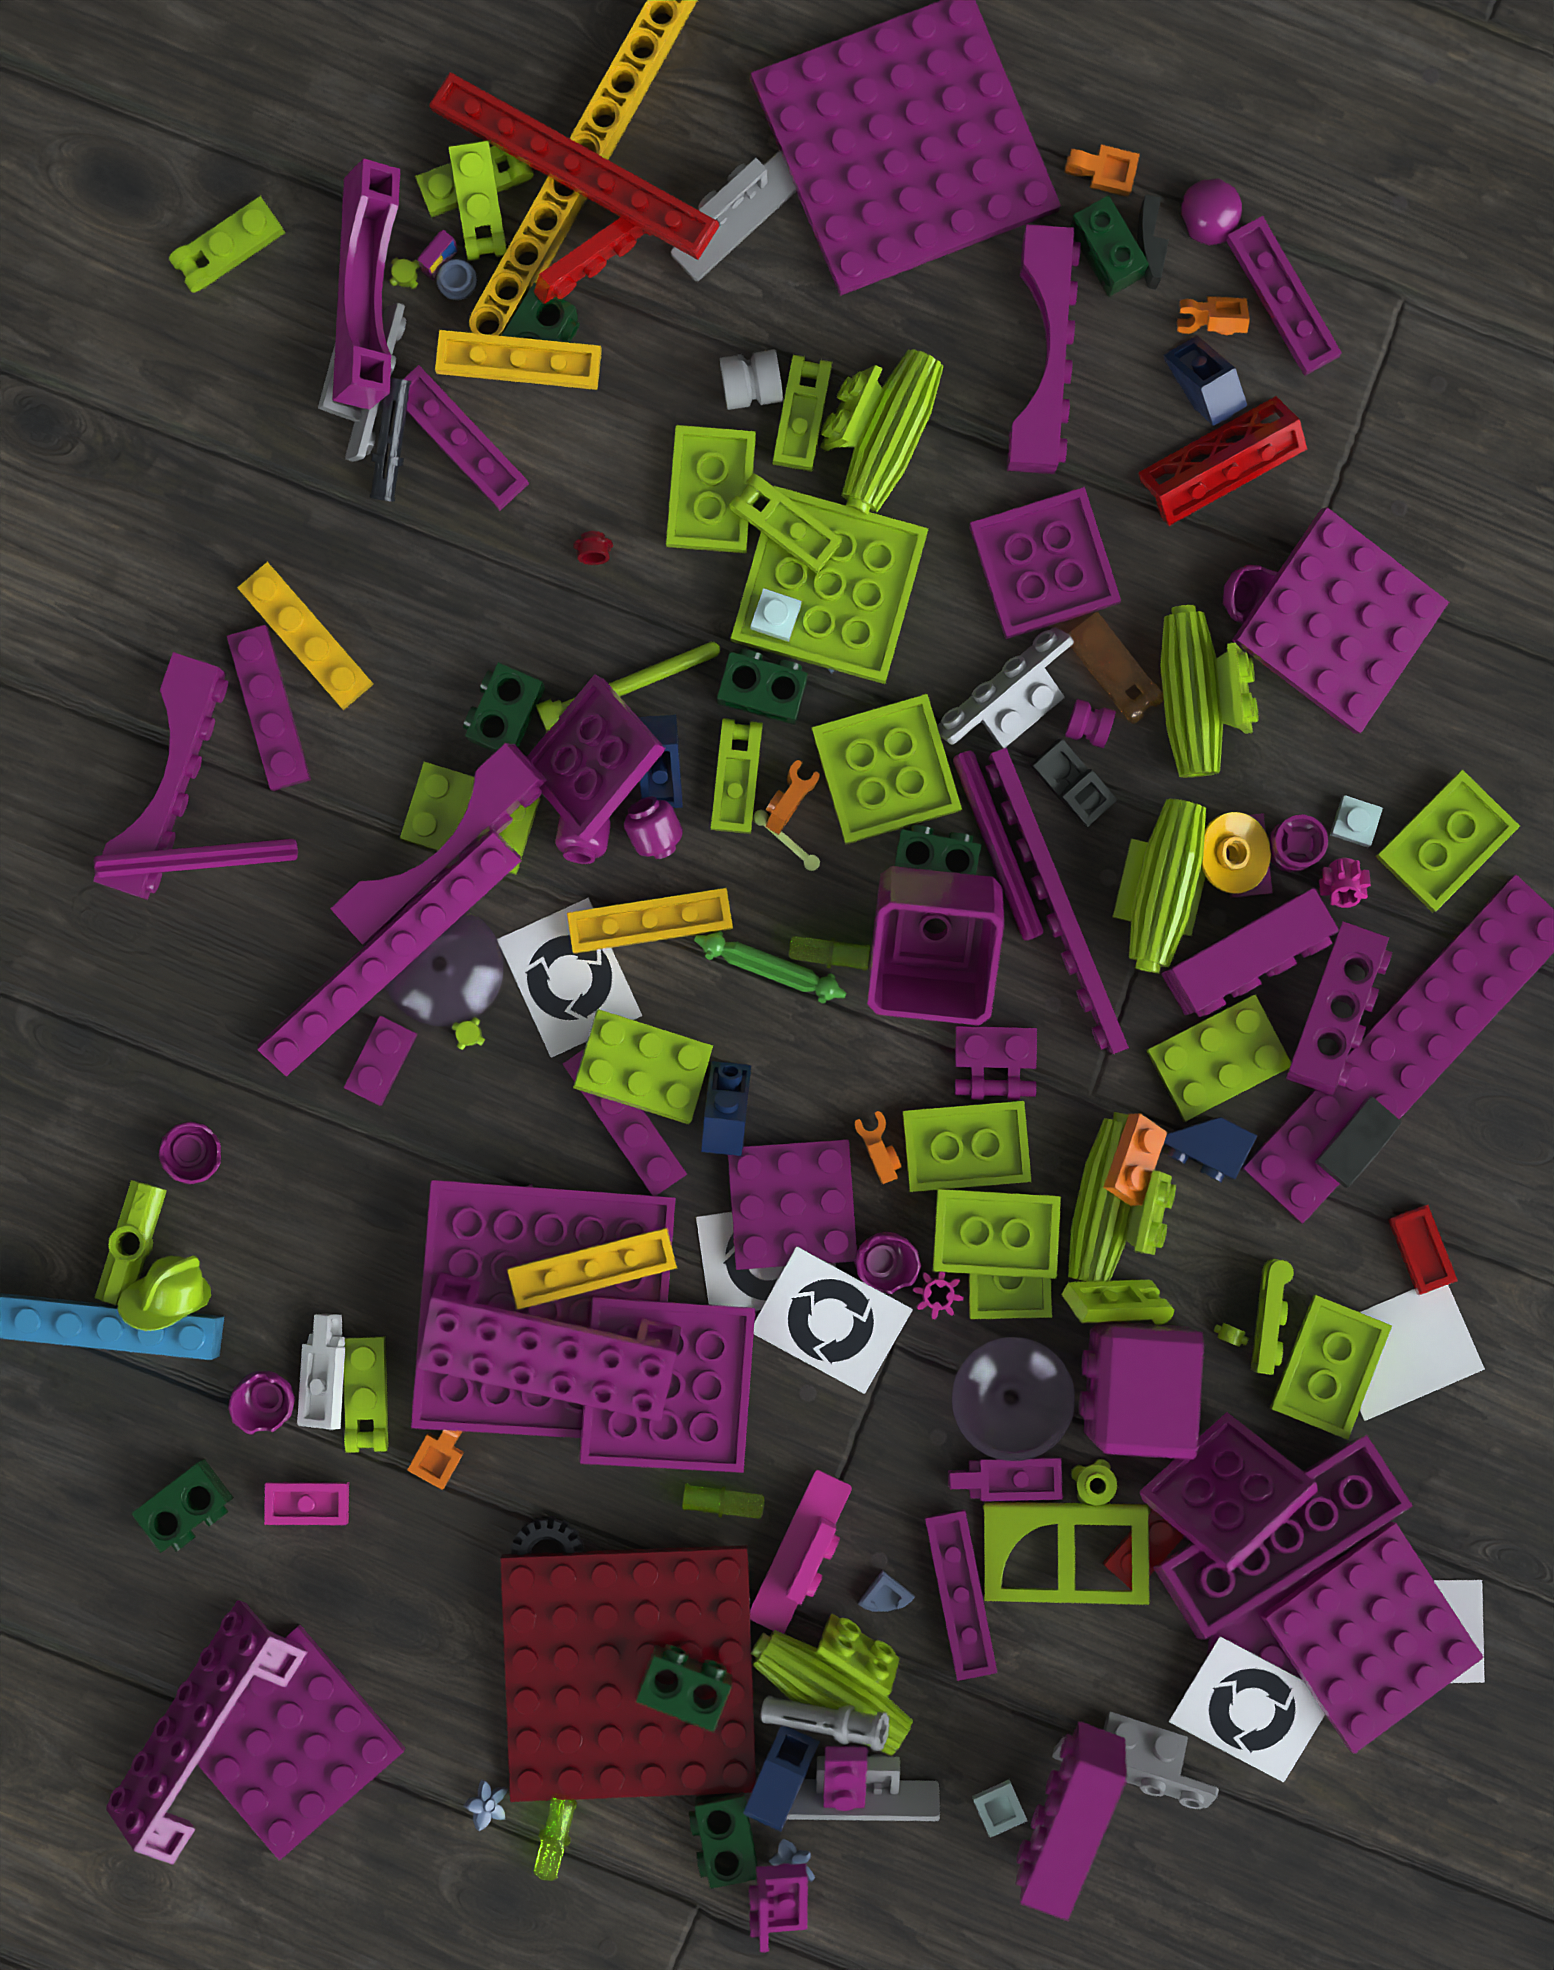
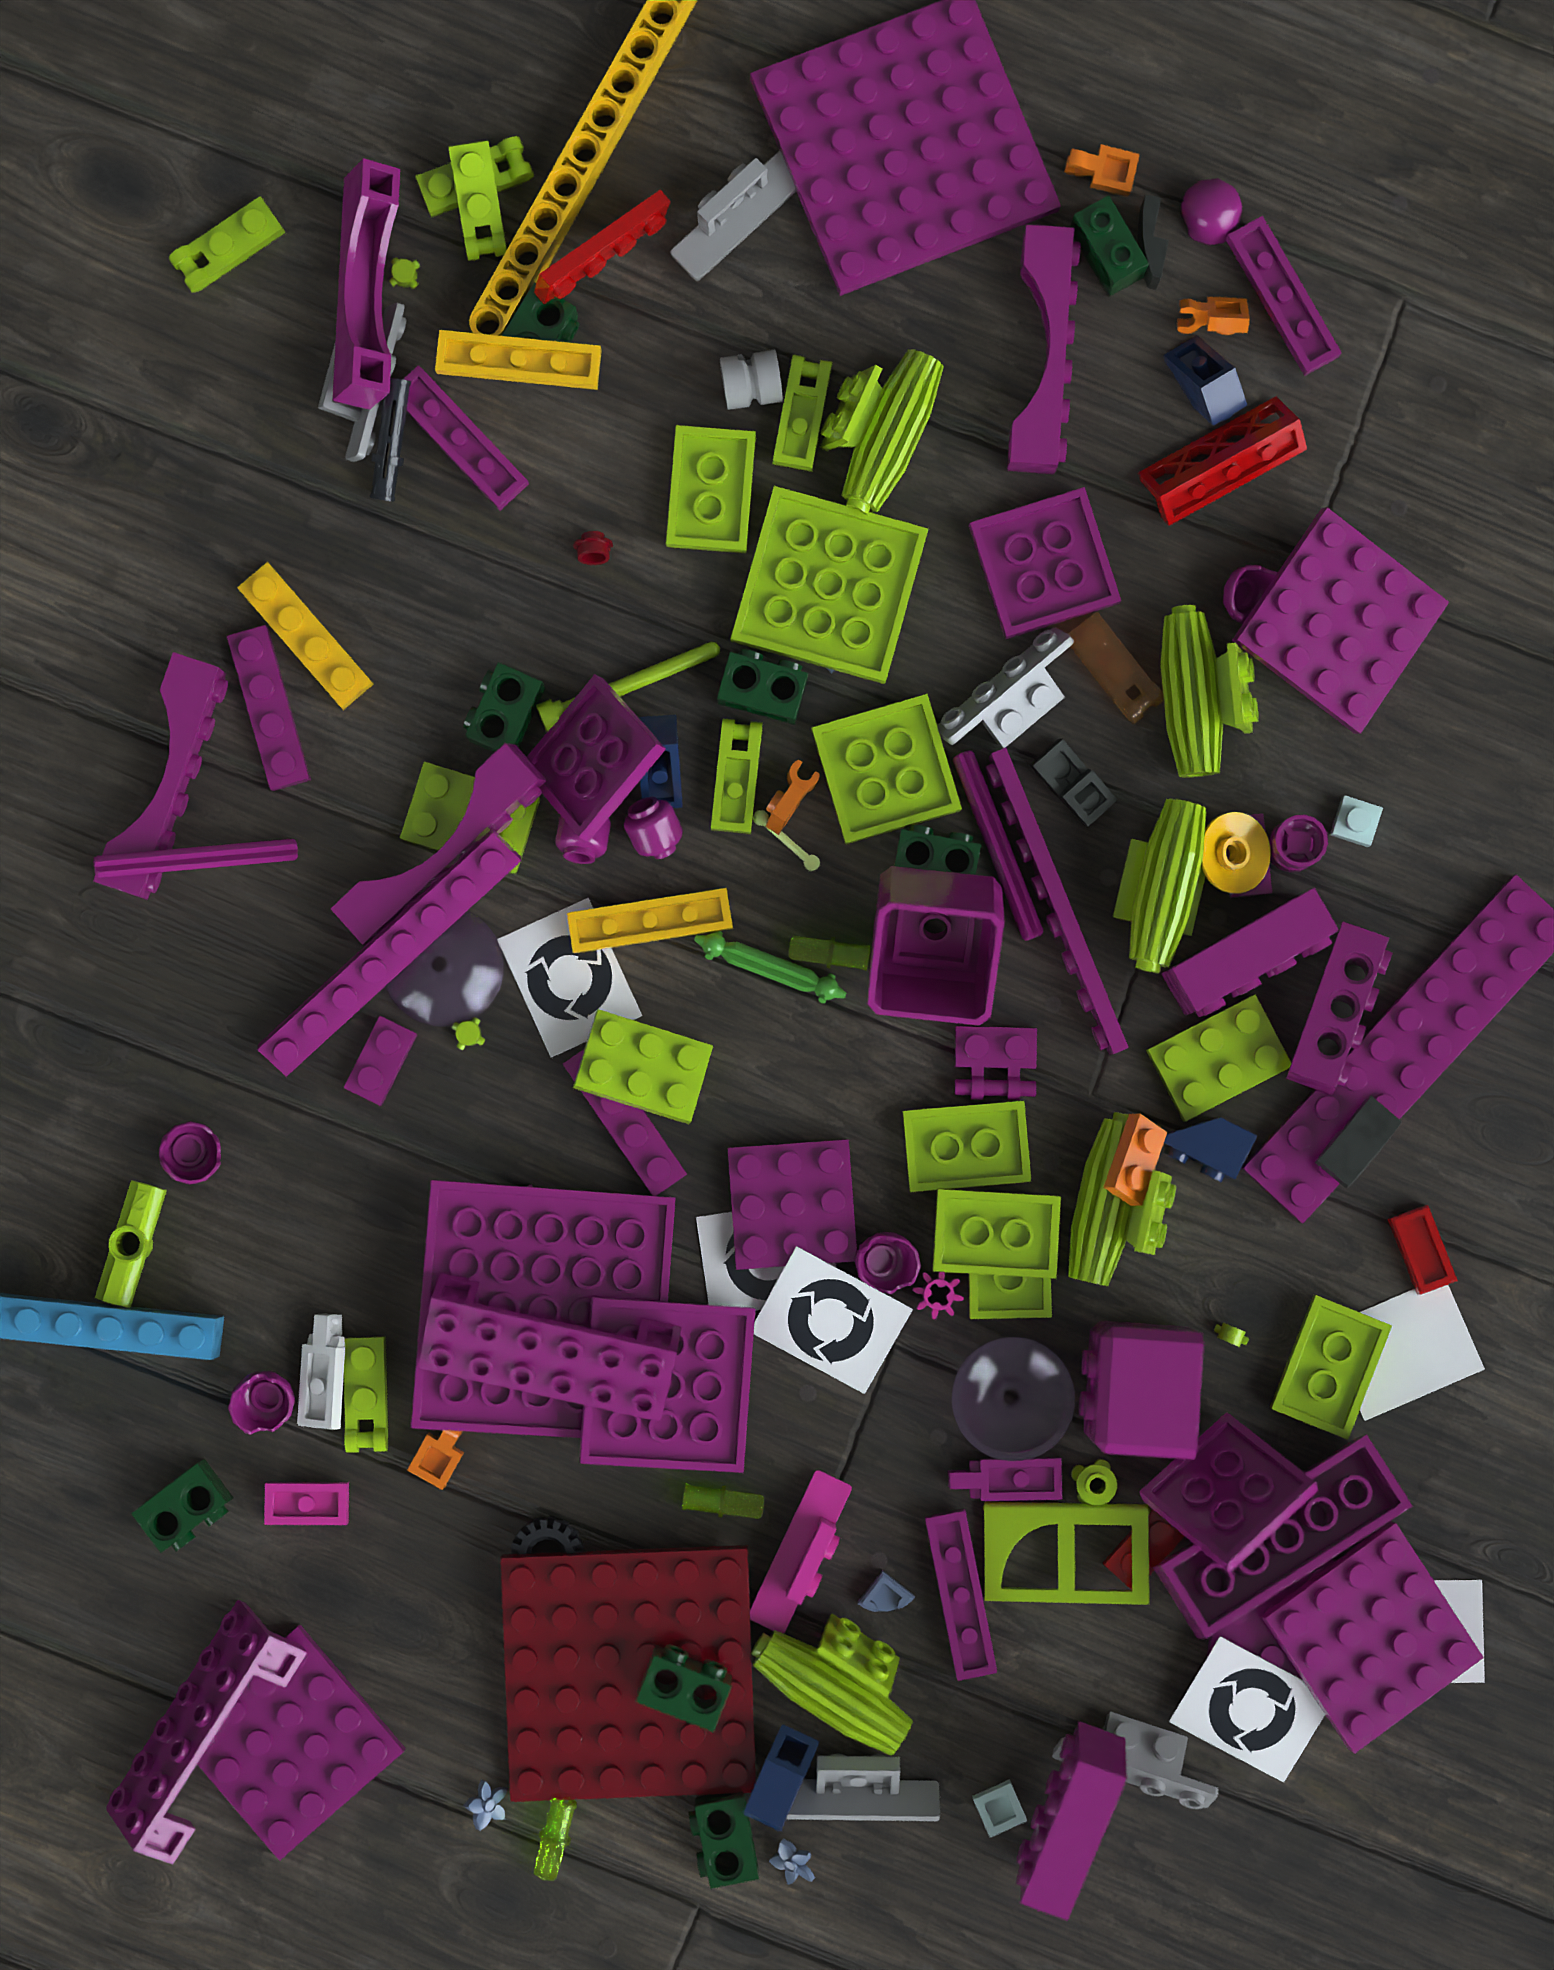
(165, 1295): lime piece -> none
(438, 252): magenta tile -> none
(456, 279): sand blue plate -> none
(574, 166): red tile -> none
(591, 1268): yellow plate -> none
(726, 1108): dark blue slope -> none
(775, 615): light aqua plate -> none
(778, 1901): magenta bracket -> none
(786, 523): lime plate -> none
(843, 1723): light grey pin -> none
(845, 1777): magenta plate -> none
(884, 1159): orange plate -> none
(1094, 724): magenta wheel -> none
(1117, 1301): lime plate -> none
(1270, 1314): lime plate -> none
(1344, 882): dark pink gear -> none
(1447, 841): lime plate -> none

